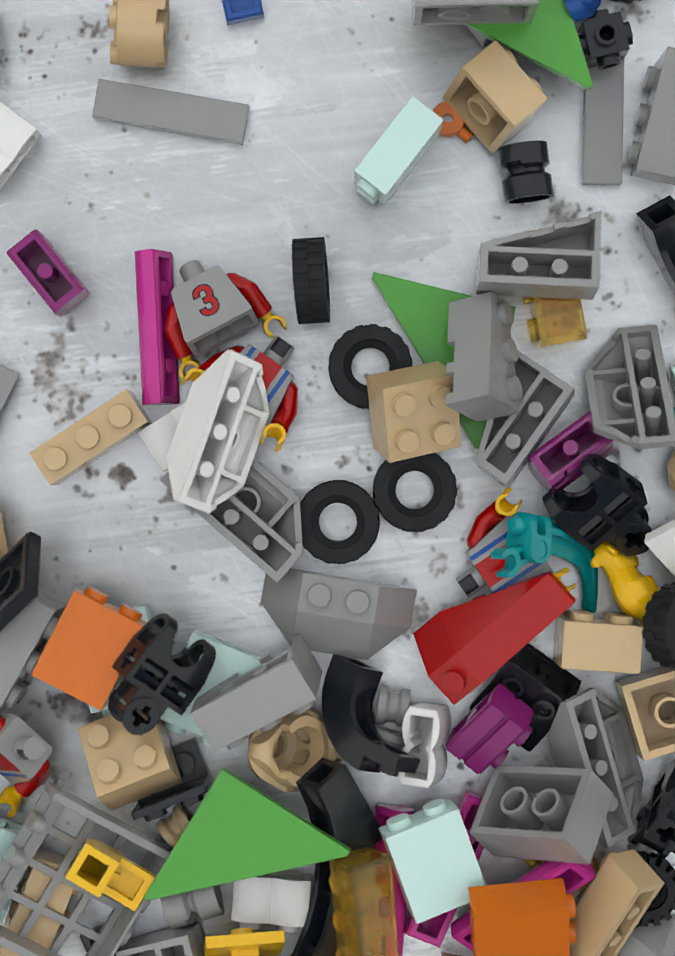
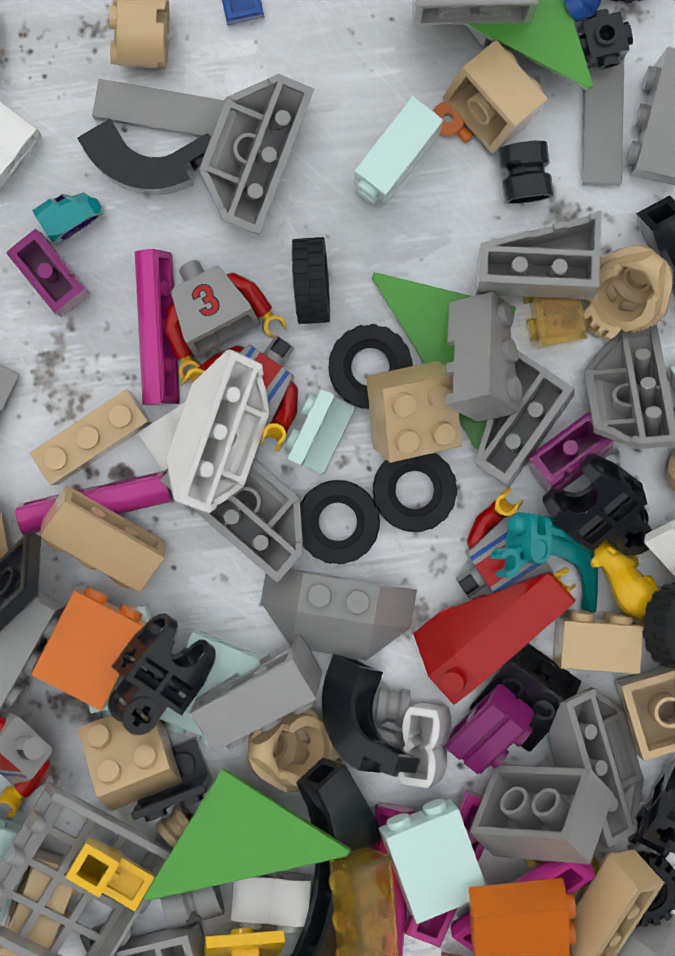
(67, 215): none -> teal rock
(102, 539): none -> tan brick
(117, 496): none -> dark pink brick
(140, 172): none -> black arch
(253, 148): none -> light grey wedge
(321, 431): none -> light aqua bracket
(631, 292): none -> tan helmet

